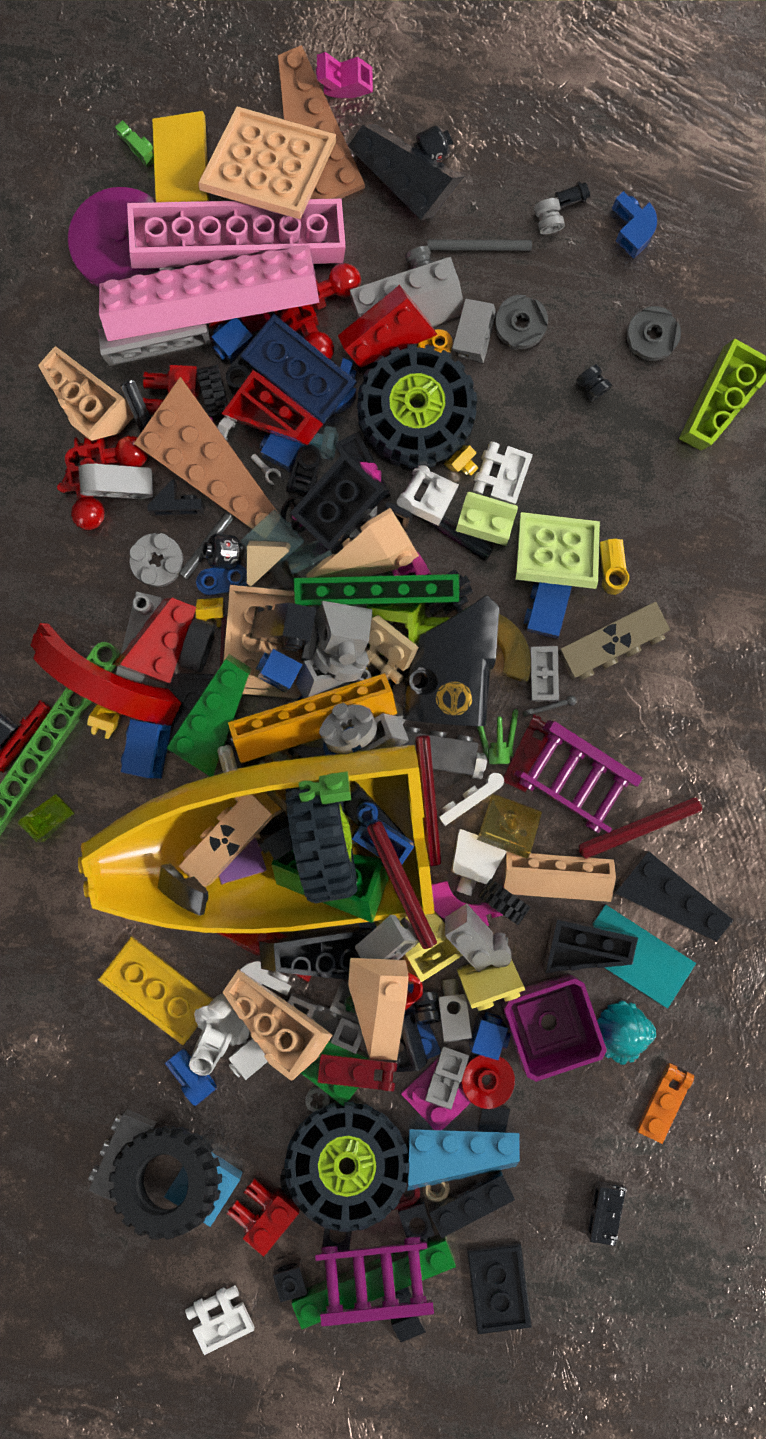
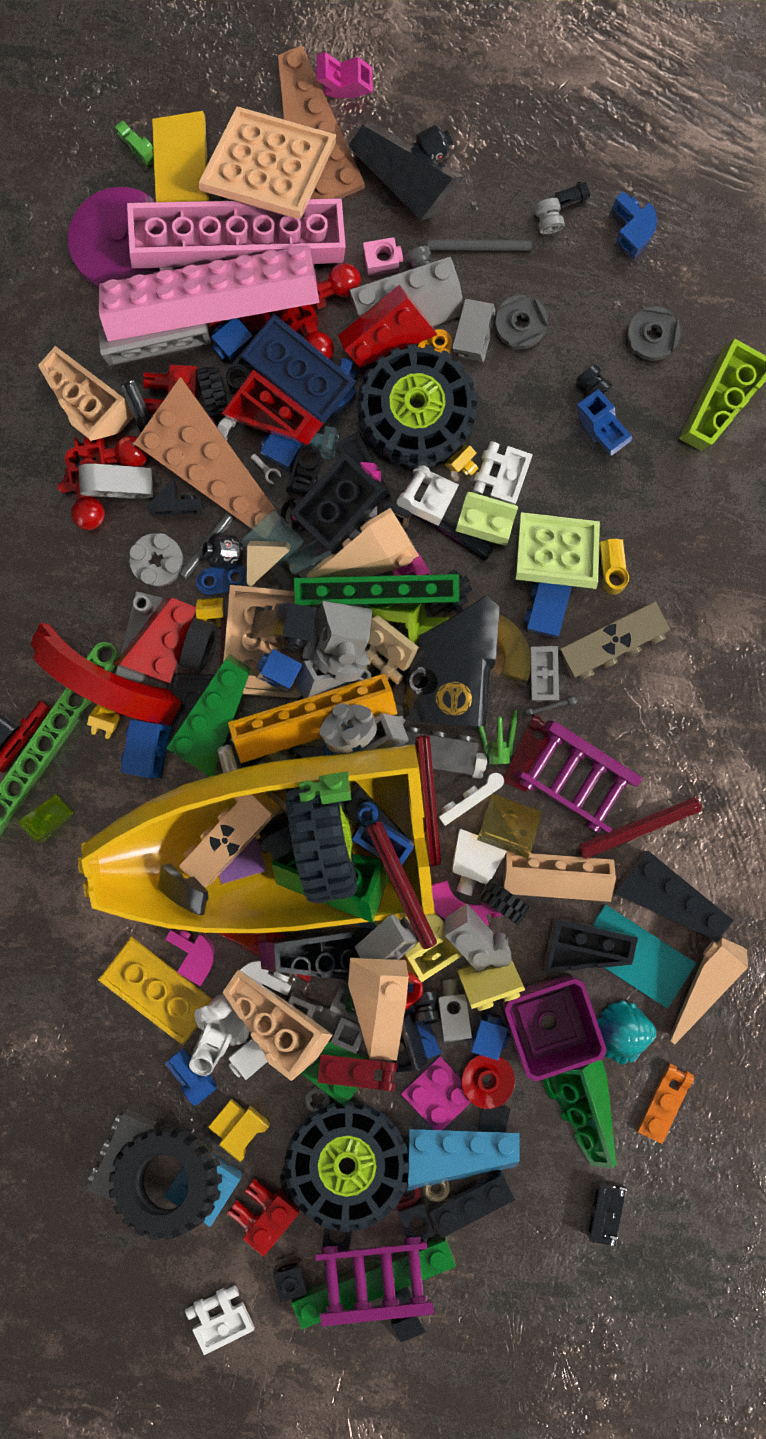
(200, 954): none -> dark pink brick
(238, 1127): none -> yellow piece
(377, 267): none -> bright pink brick
(446, 1078): light grey slope -> none
(499, 1288): black tile -> none
(586, 1105): none -> green wedge
(601, 422): none -> blue brick
(717, 972): none -> light nougat wedge

